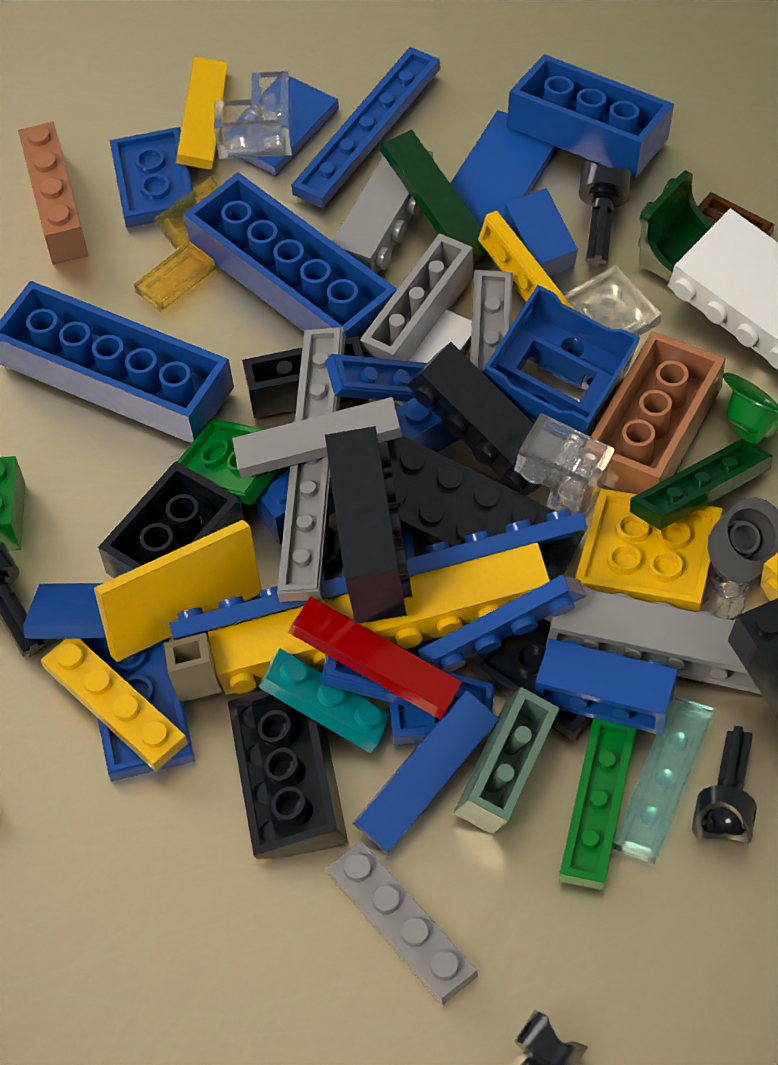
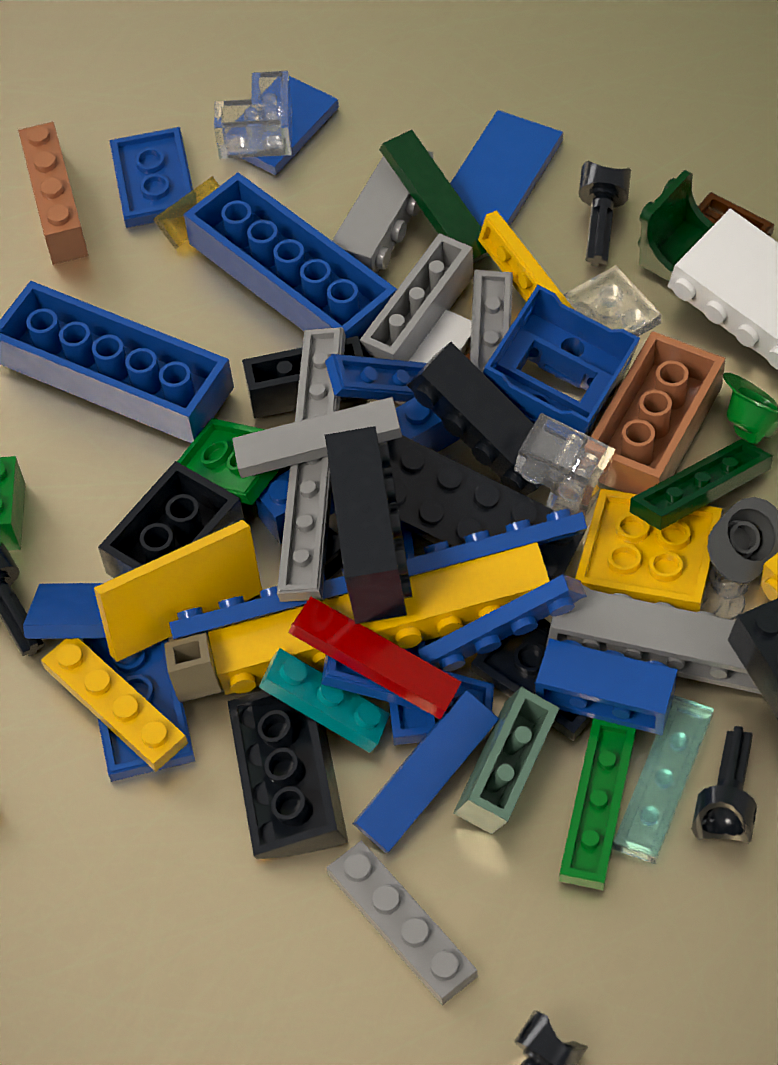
(174, 276): clear yellow tile -> none
(197, 131): yellow tile -> none
(365, 127): blue plate -> none
(542, 231): blue brick -> none
(589, 115): blue brick -> none

